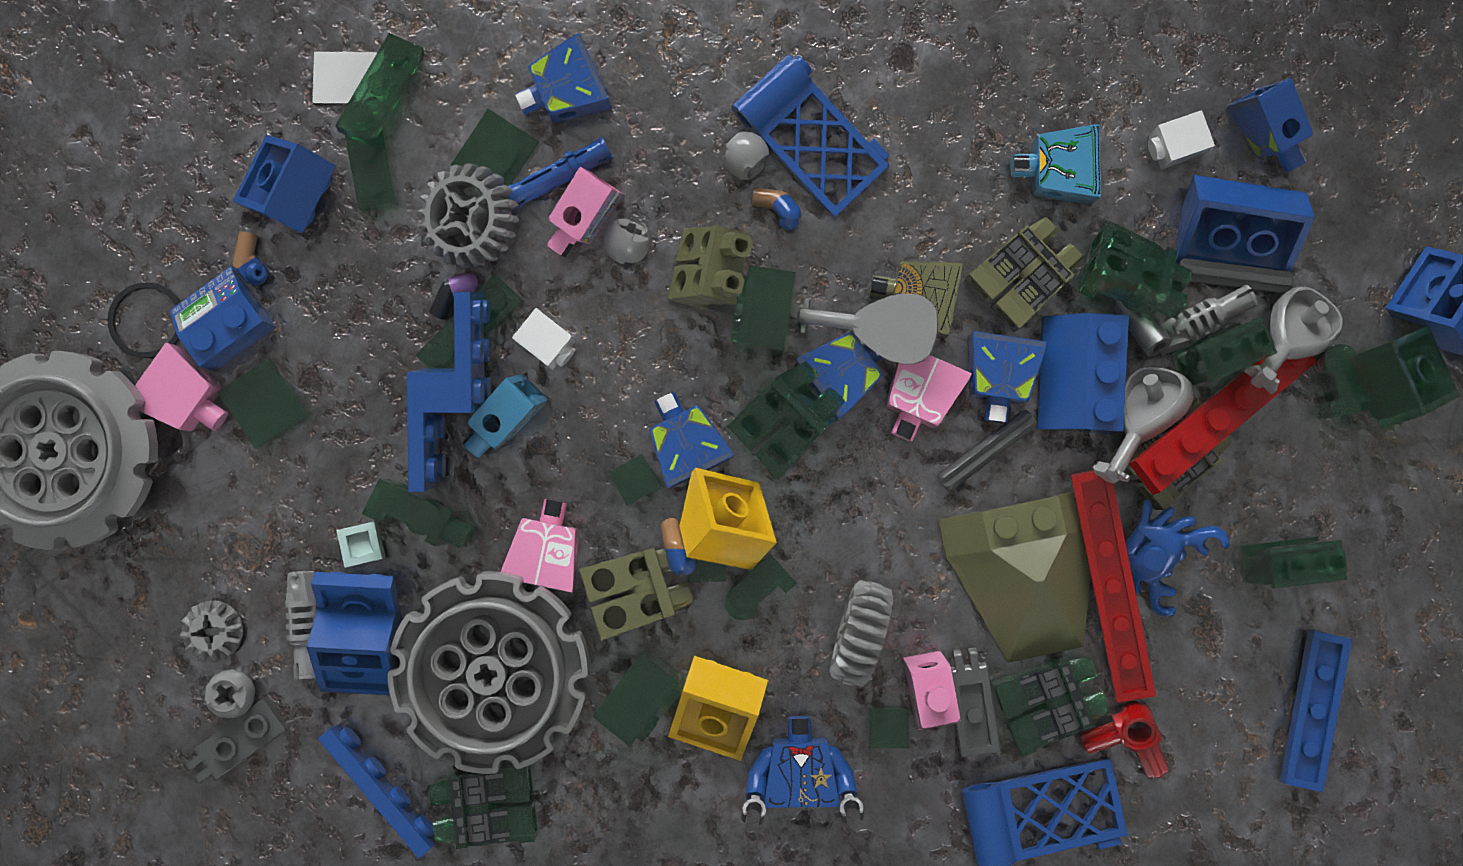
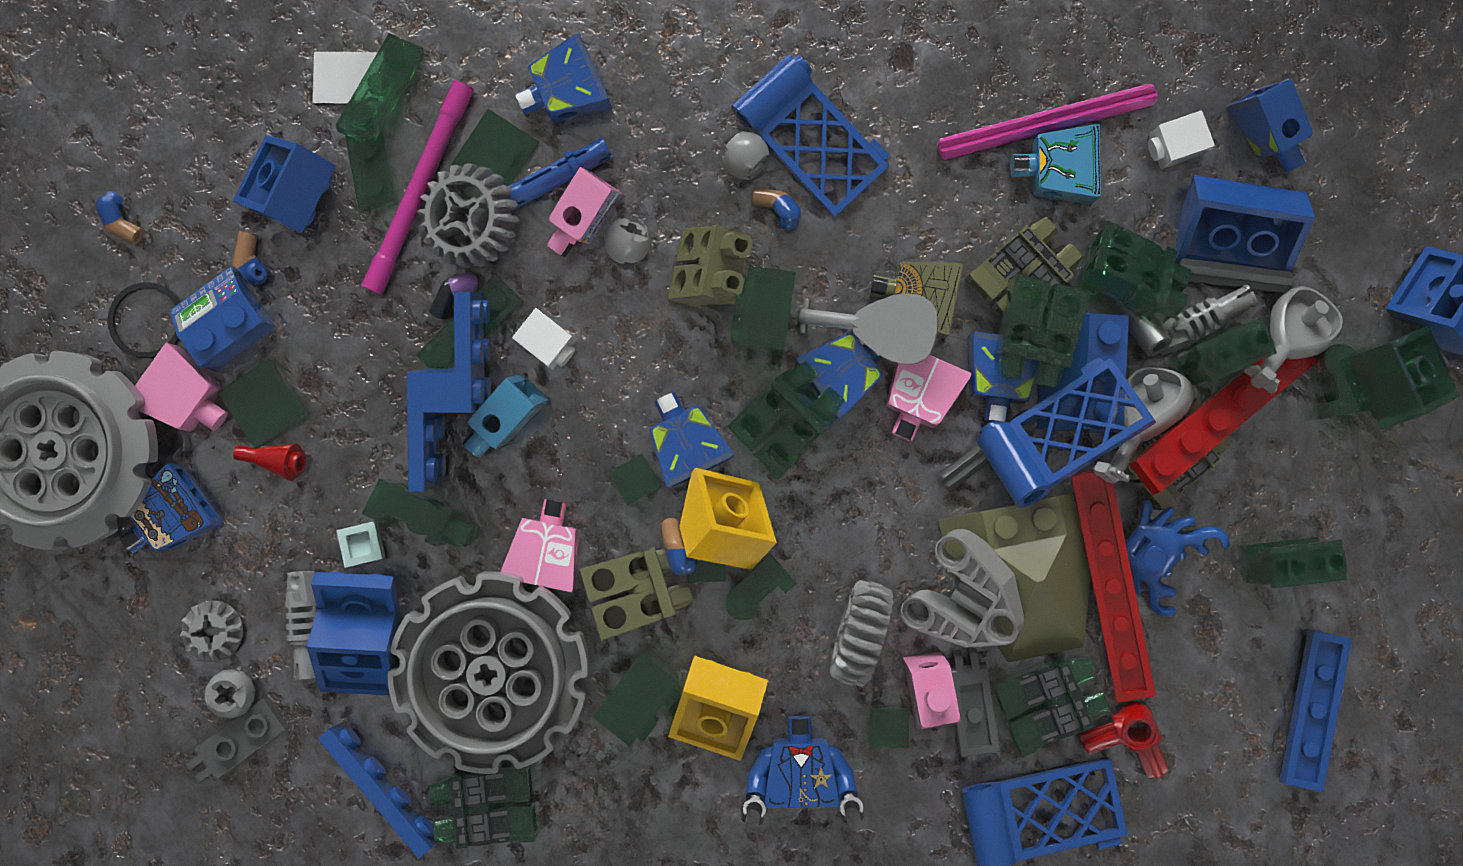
(112, 220): none -> arm
(170, 513): none -> torso
(283, 460): none -> red cone
(385, 260): none -> dark pink piece
(985, 592): none -> light grey connector
(1018, 460): none -> blue piece
(1040, 328): none -> clear green hips
(1047, 121): none -> dark pink axle

